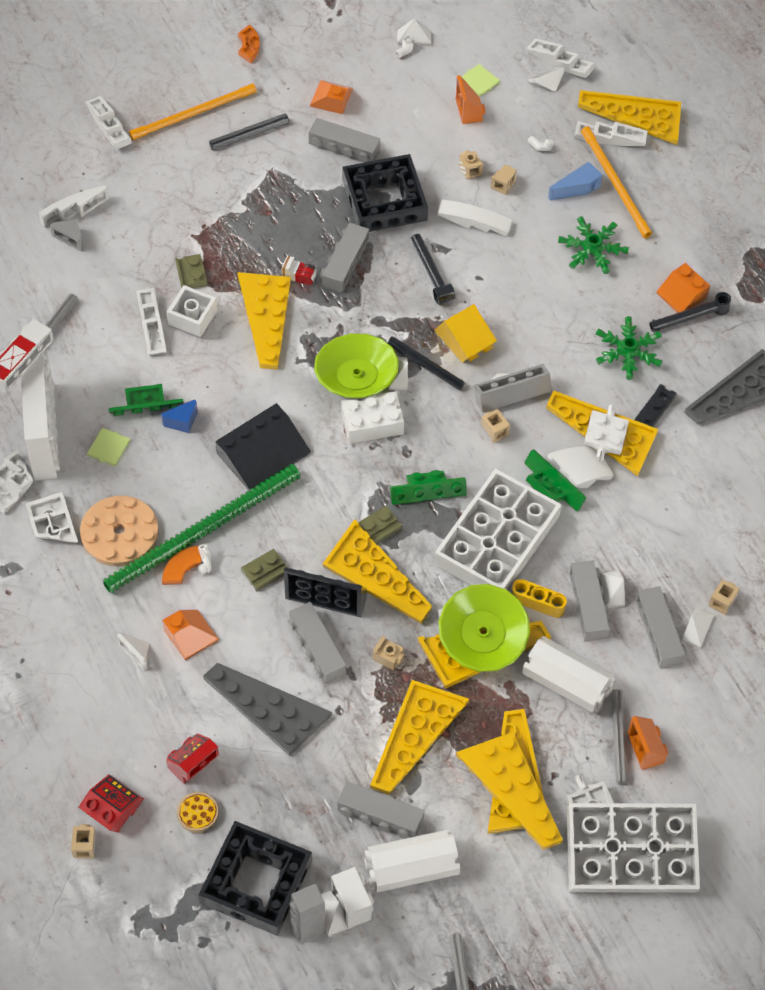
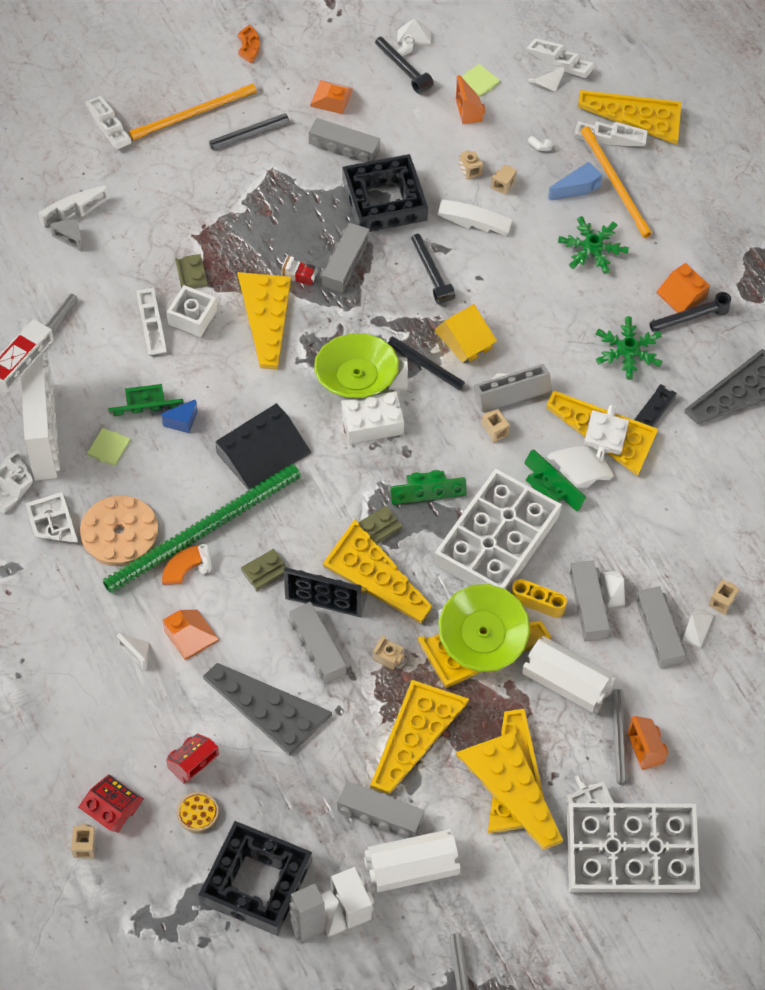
(419, 82): none -> black piece

